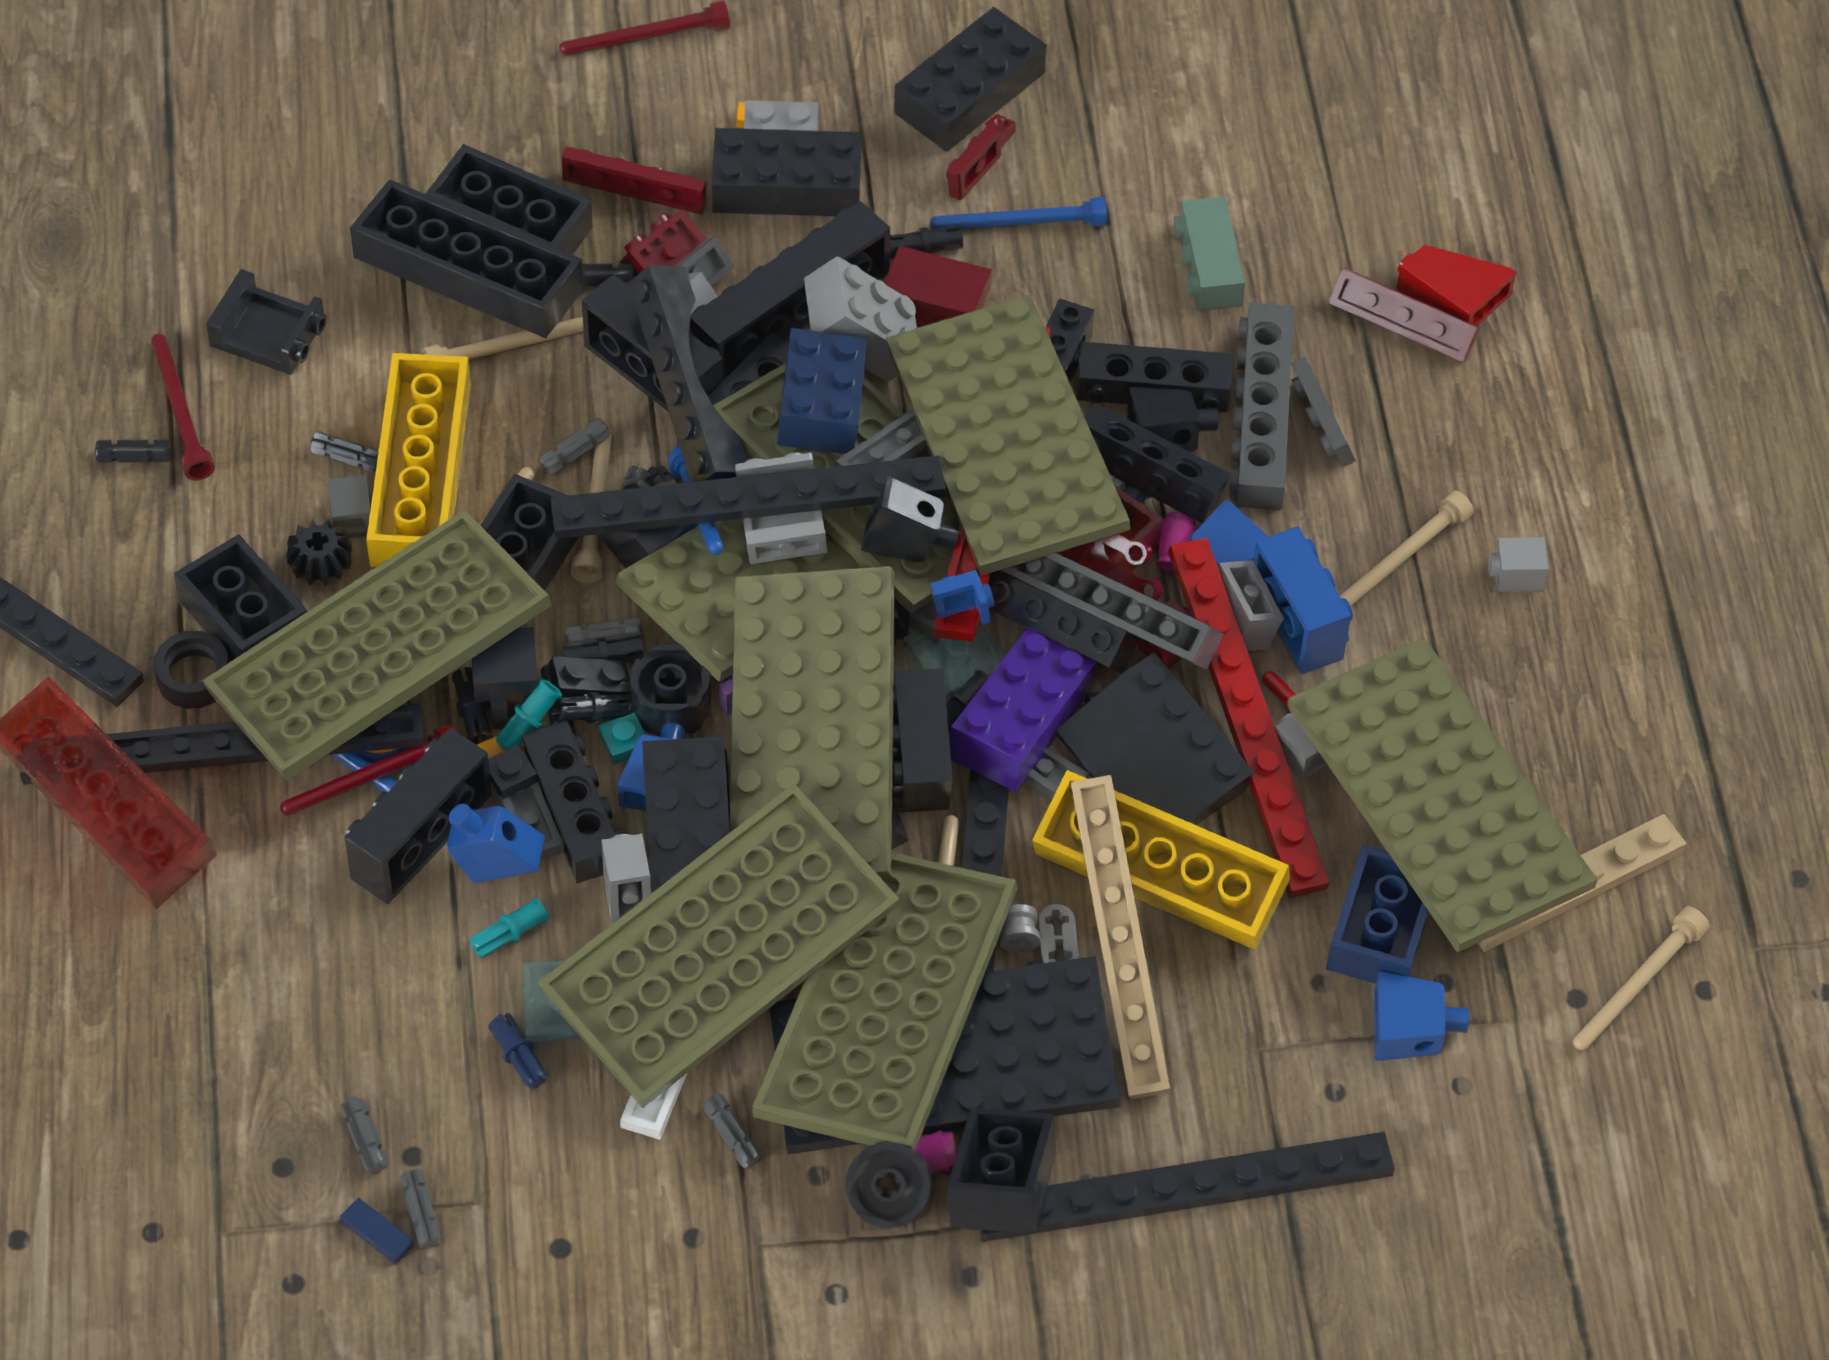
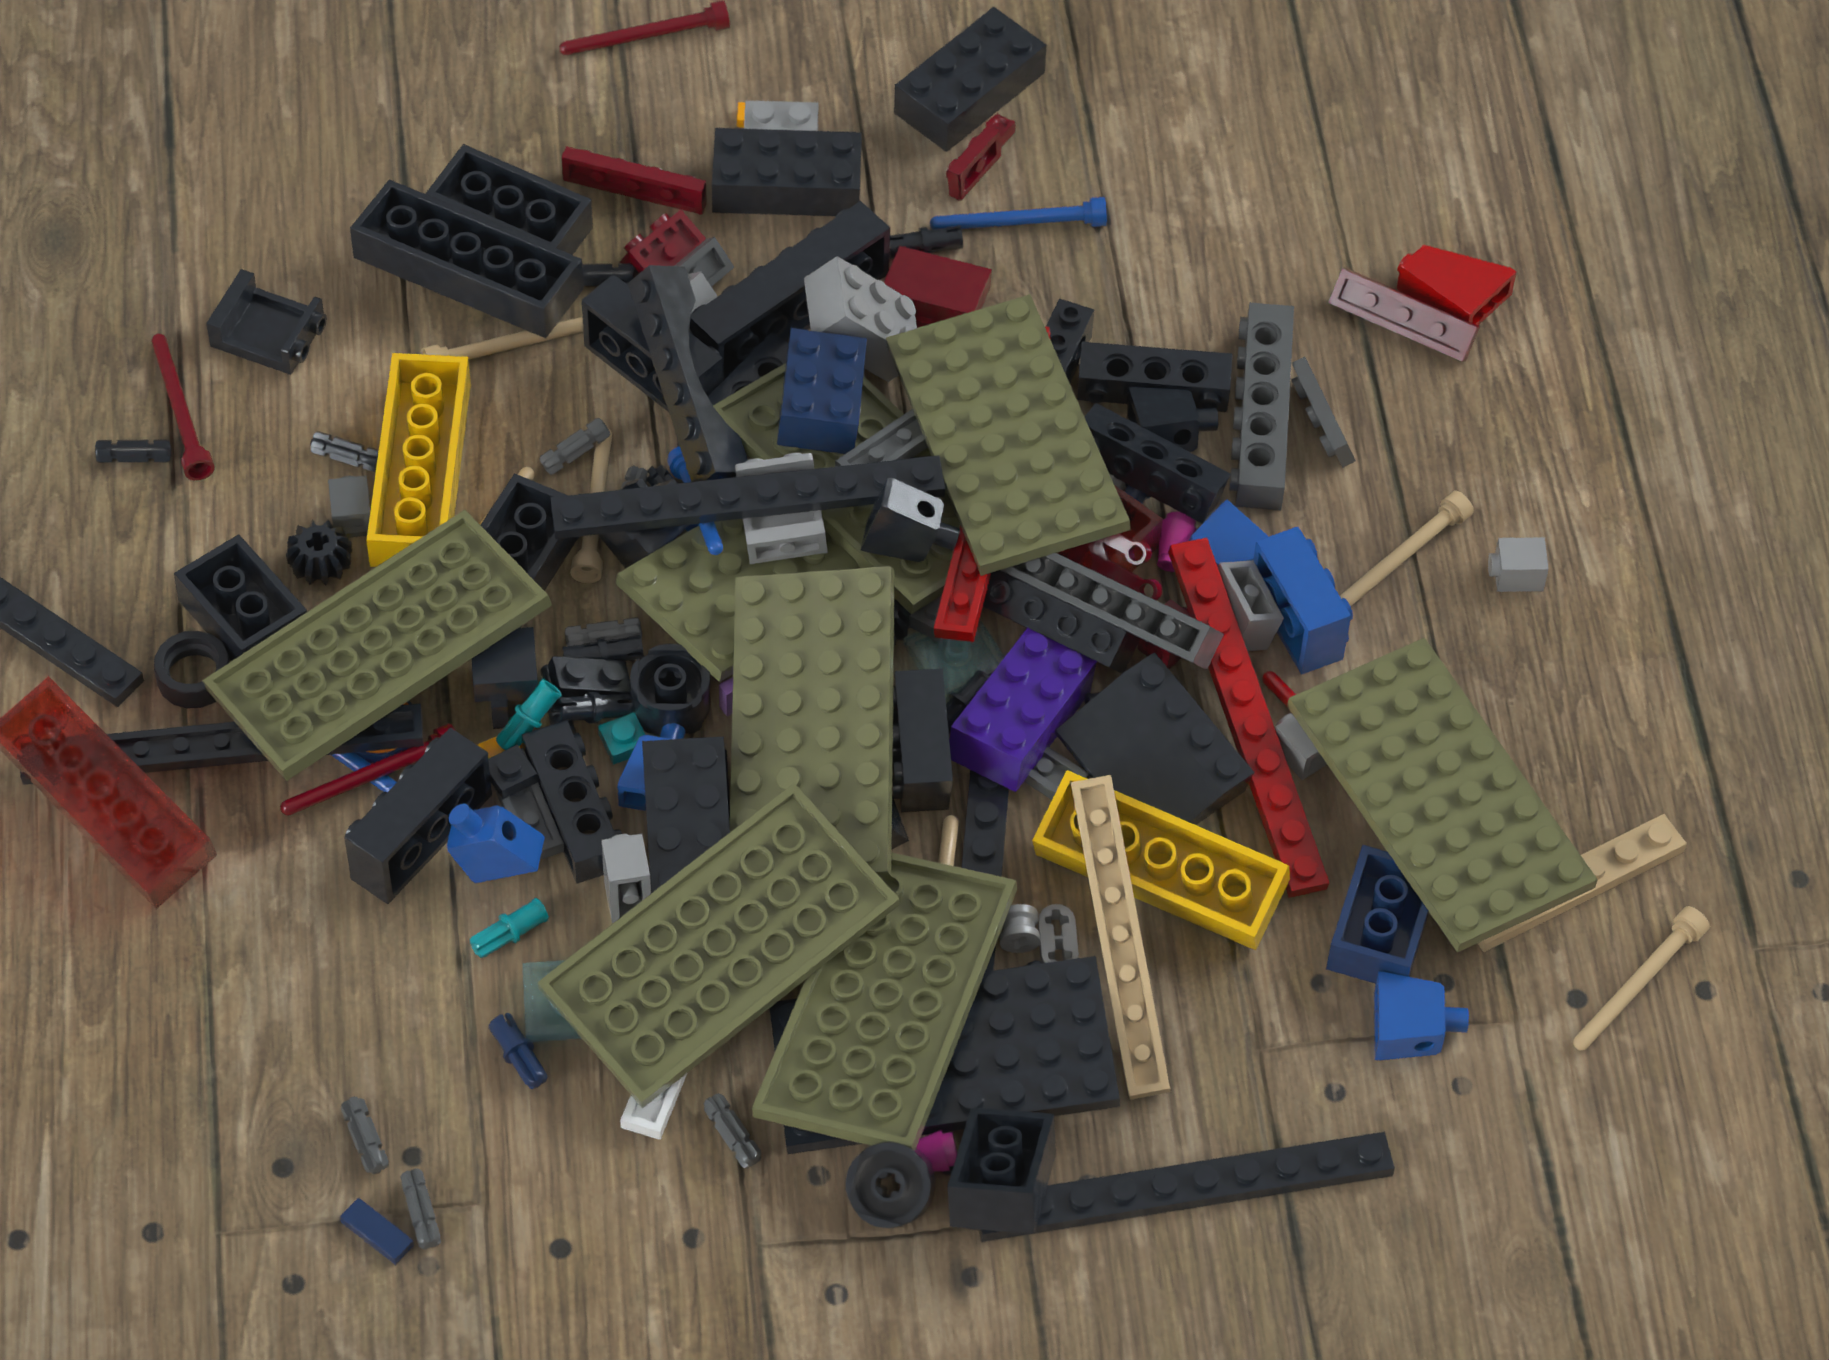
(472, 712): black pin -> none
(961, 594): blue bracket -> none
(1210, 253): sand green brick -> none

